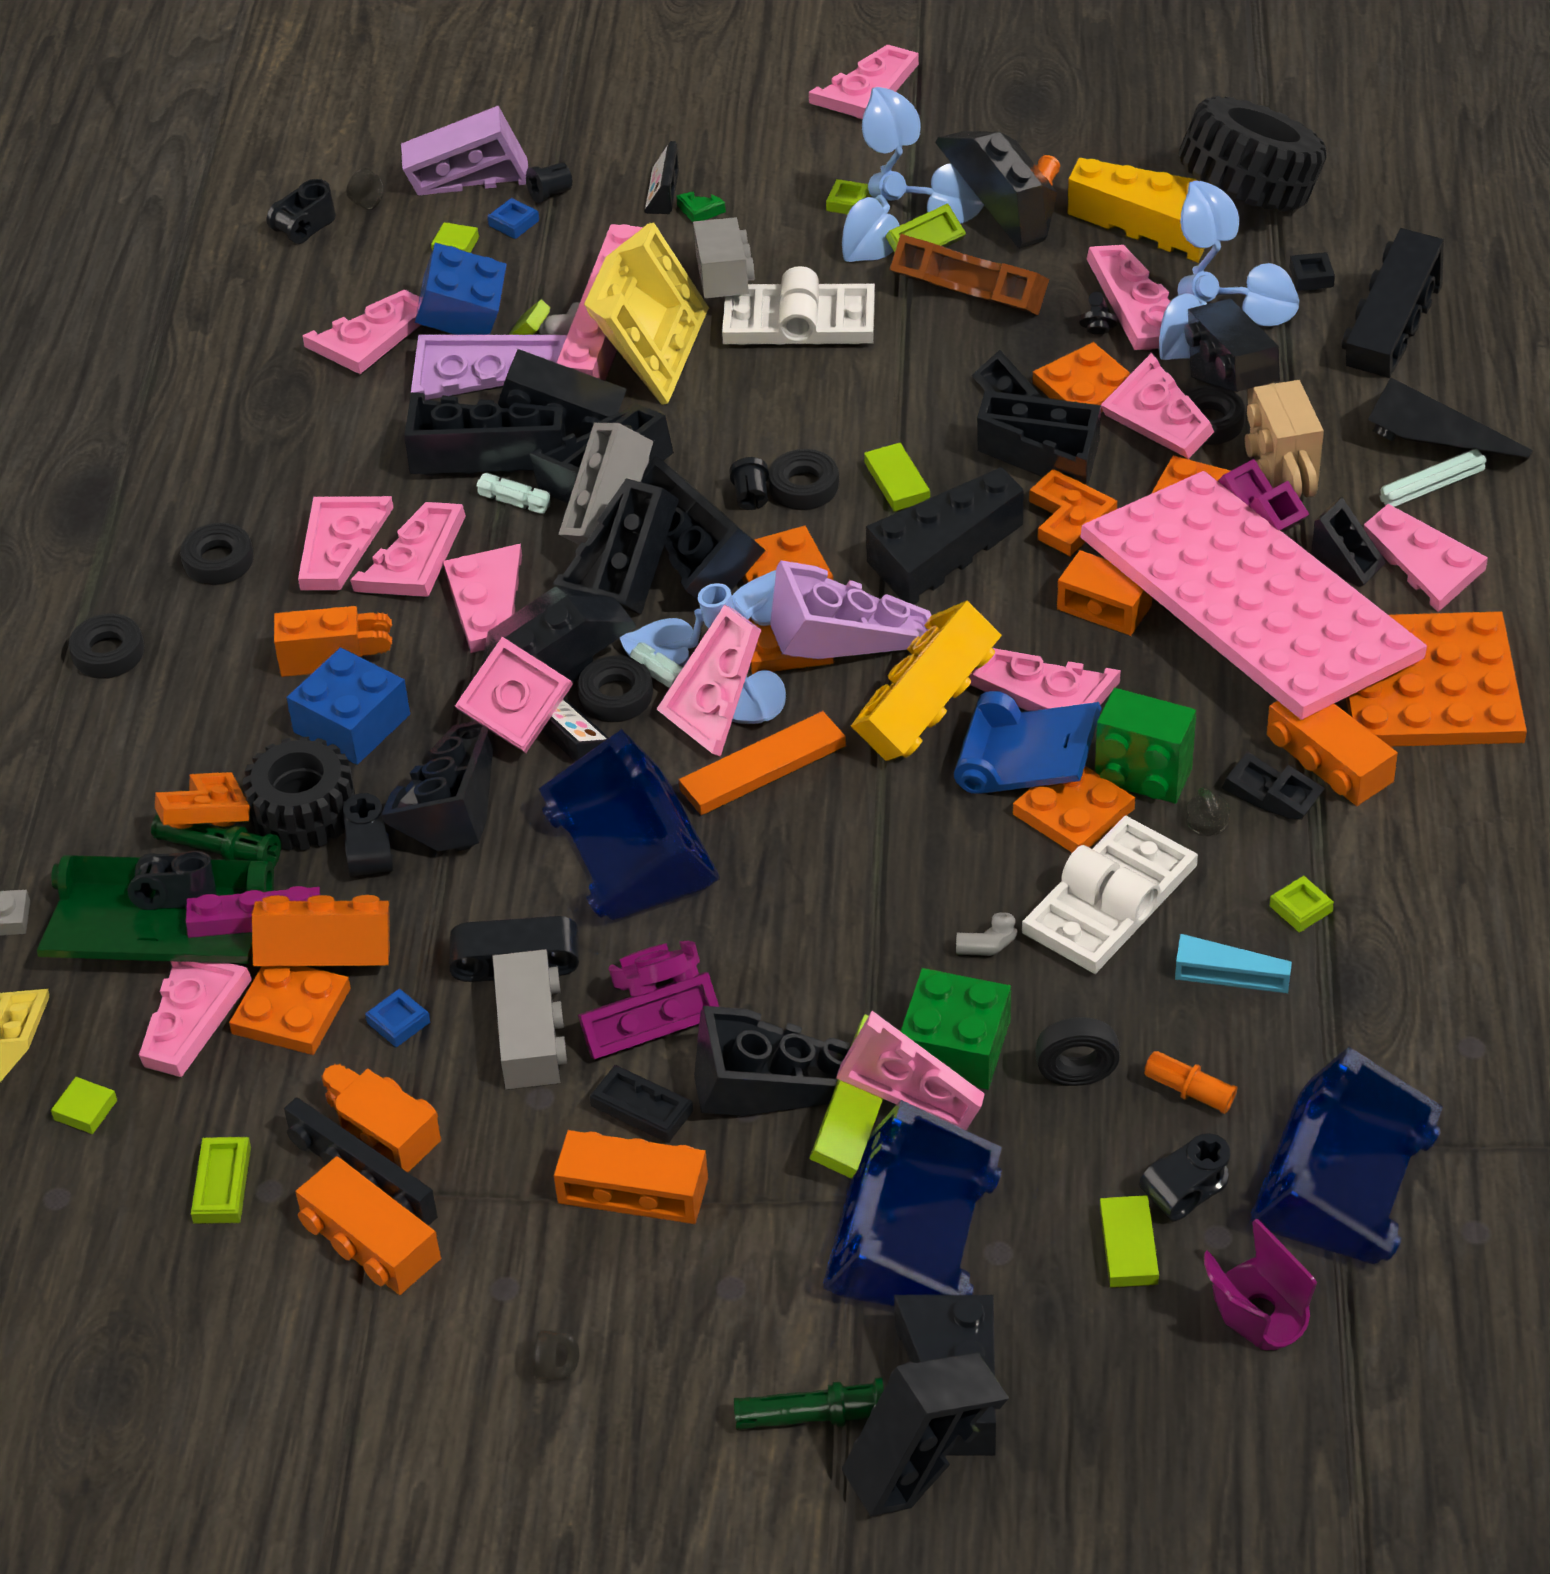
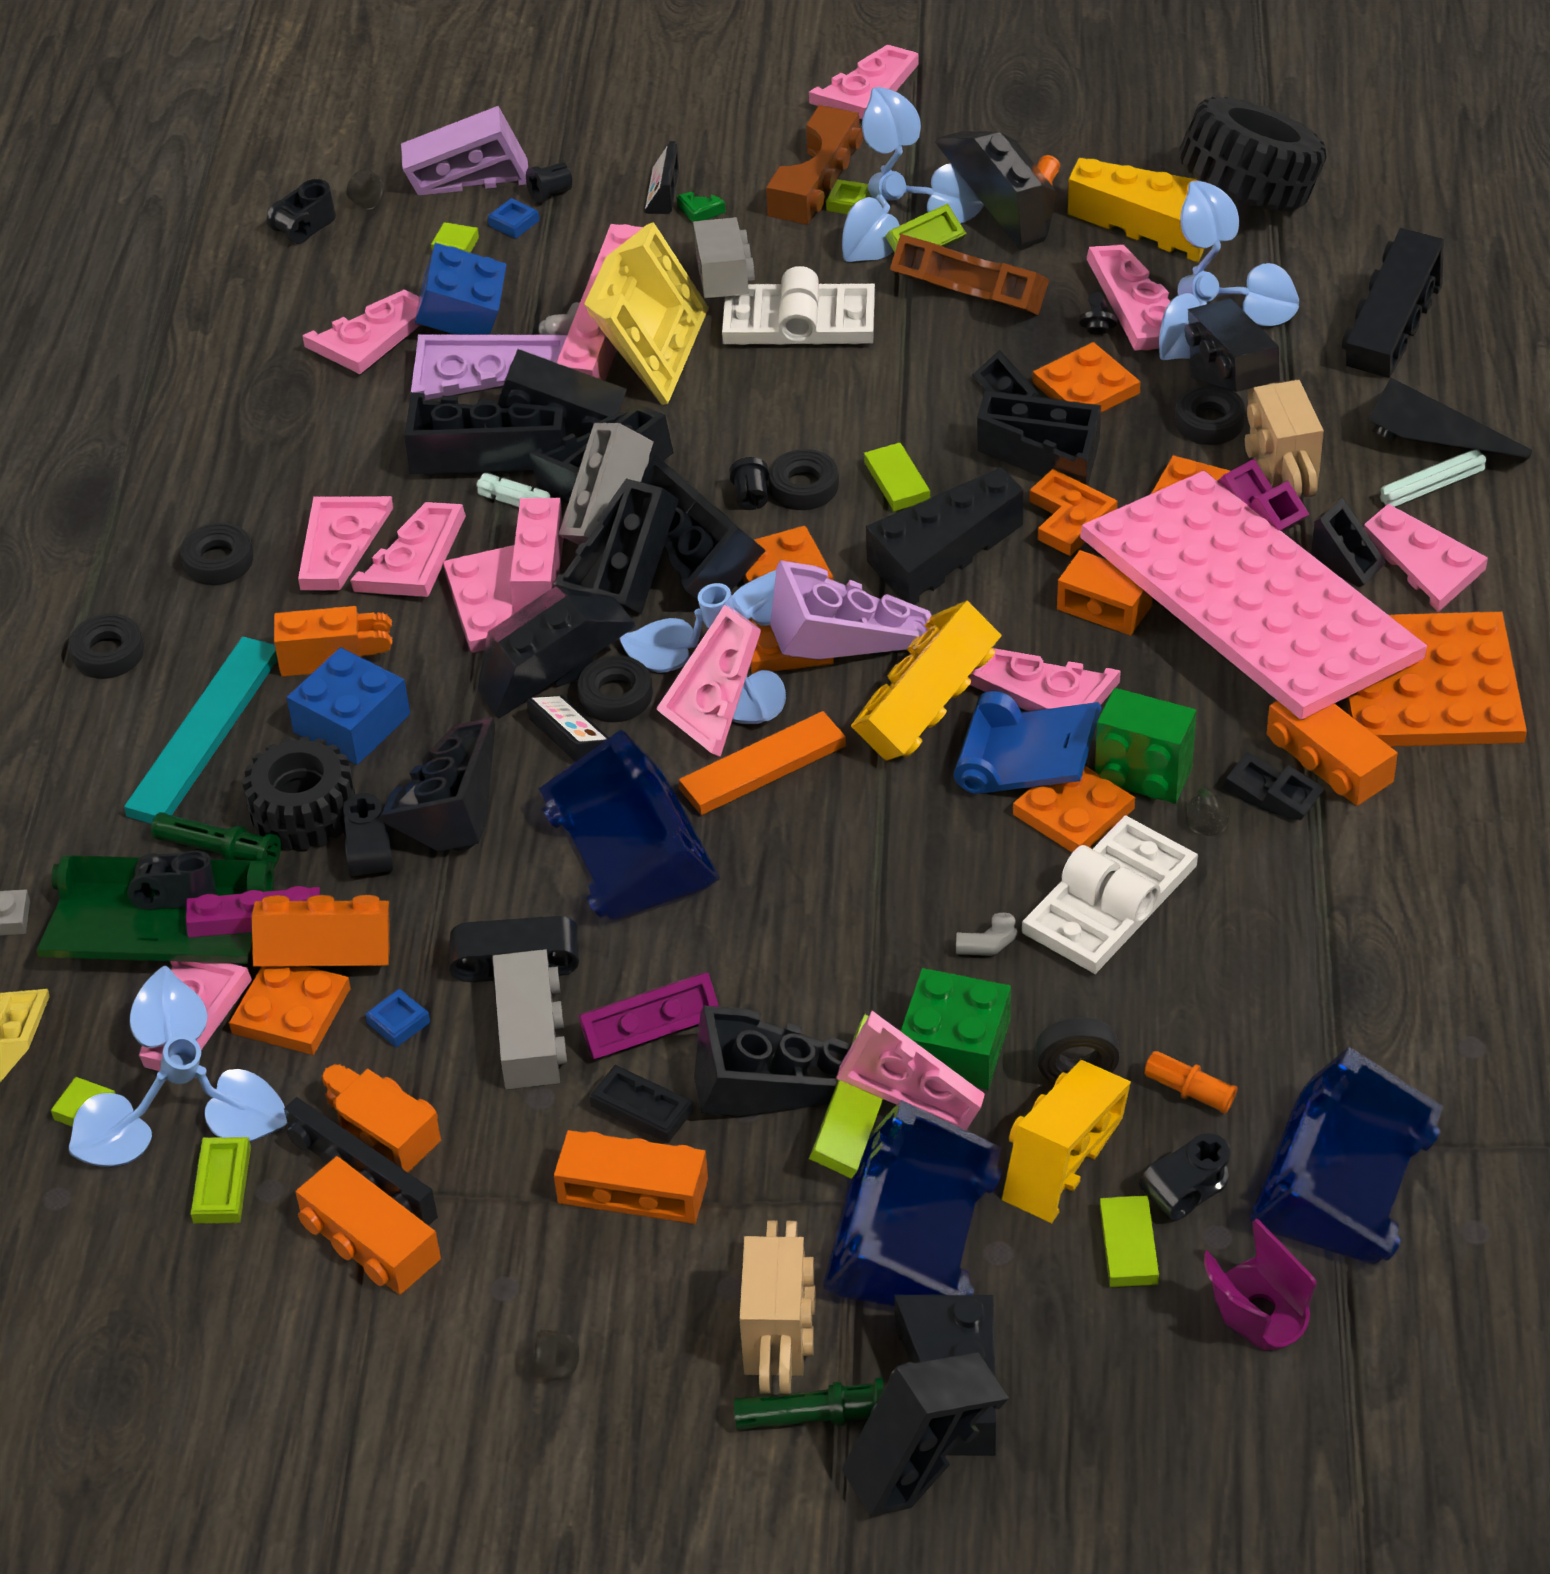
(172, 1015): none -> light blue plant
(202, 730): none -> teal tile
(211, 799): orange plate -> none
(514, 694): bright pink tile -> none
(531, 319): lime tile -> none
(536, 550): none -> bright pink brick
(654, 964): magenta plate -> none
(658, 665): light aqua axle -> none
(776, 1306): none -> tan brick
(800, 189): none -> dark orange arch
(1059, 1135): none -> yellow wedge
(1158, 409): bright pink wing -> none
(1230, 966): medium azure piece -> none
(1301, 904): lime tile -> none
(1312, 271): black plate -> none

